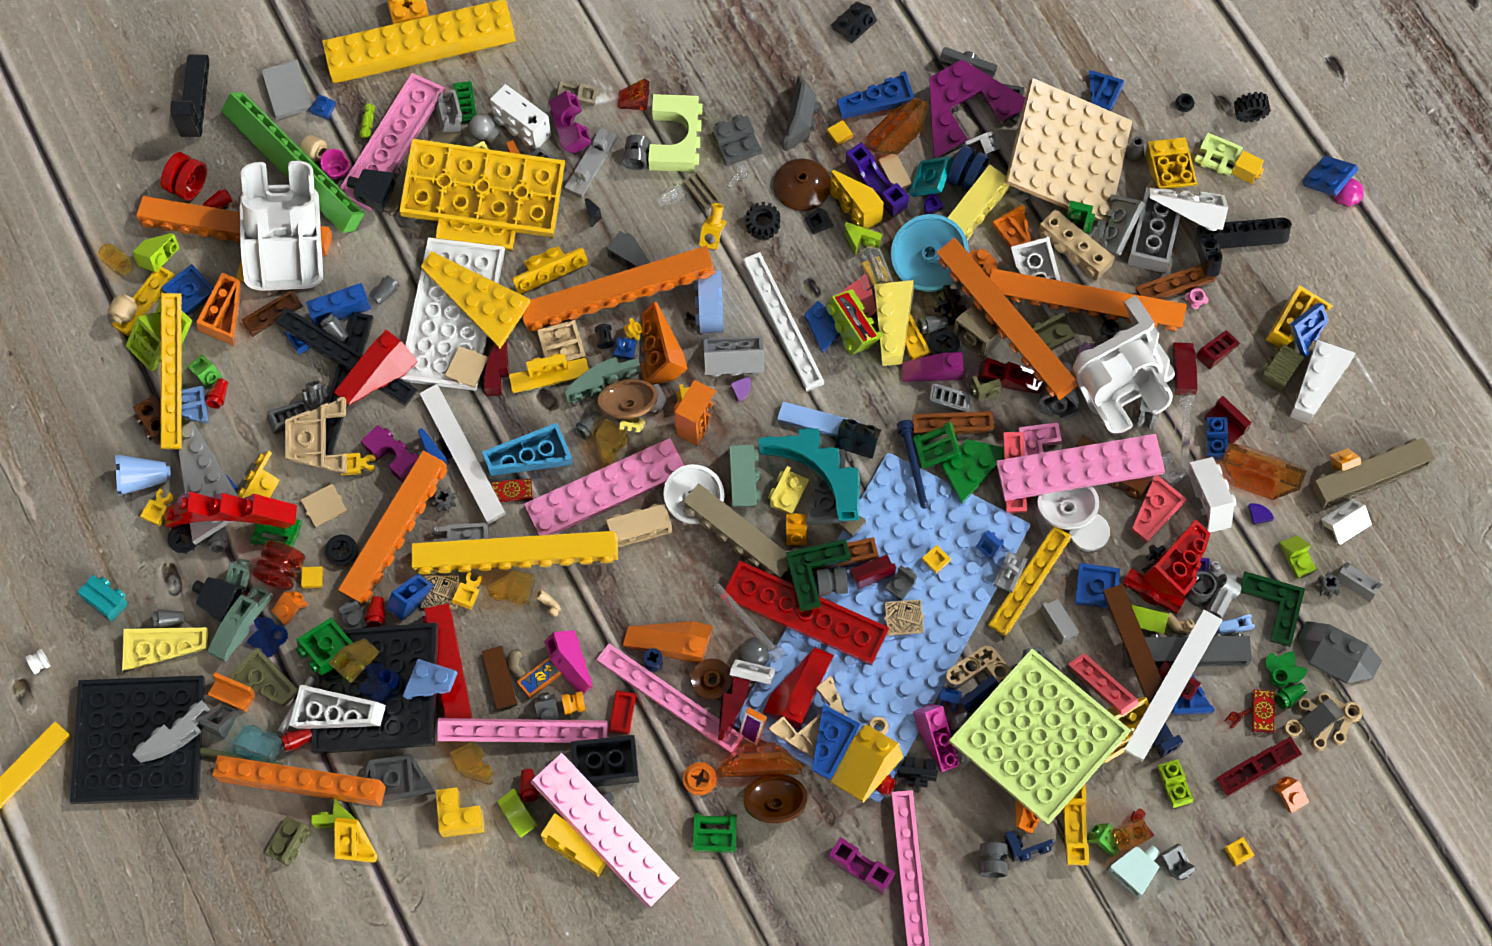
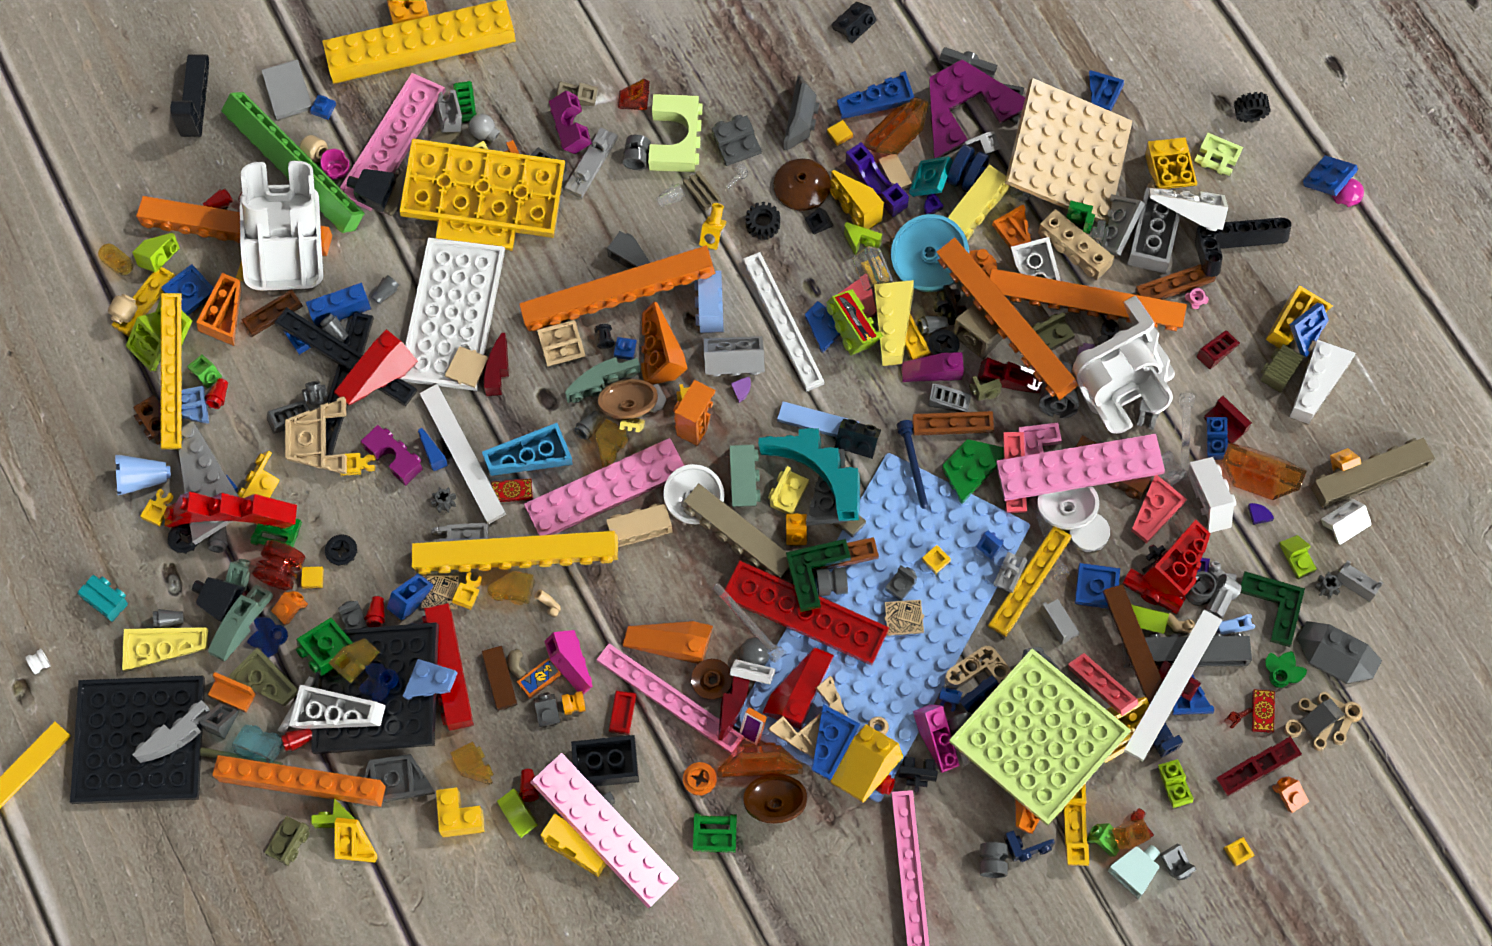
(183, 176): red wheel -> none
(324, 505): tan piece -> none
(367, 121): lime axle -> none
(393, 527): orange brick -> none
(481, 299): yellow wing -> none
(520, 117): white piece -> none
(520, 730): bright pink plate -> none
(547, 267): yellow bracket -> none
(547, 372): yellow bracket -> none
(593, 212): black slope -> none
(633, 329): yellow plate -> none
(654, 667): dark blue bush -> none
(853, 862): magenta arch -> none
(873, 571): dark red panel -> none
(940, 450): green plate -> none
(1135, 150): dark grey cone -> none
(1185, 368): dark red slope -> none
(1187, 98): black plate -> none
(1248, 167): yellow brick -> none
(1290, 695): green cone -> none

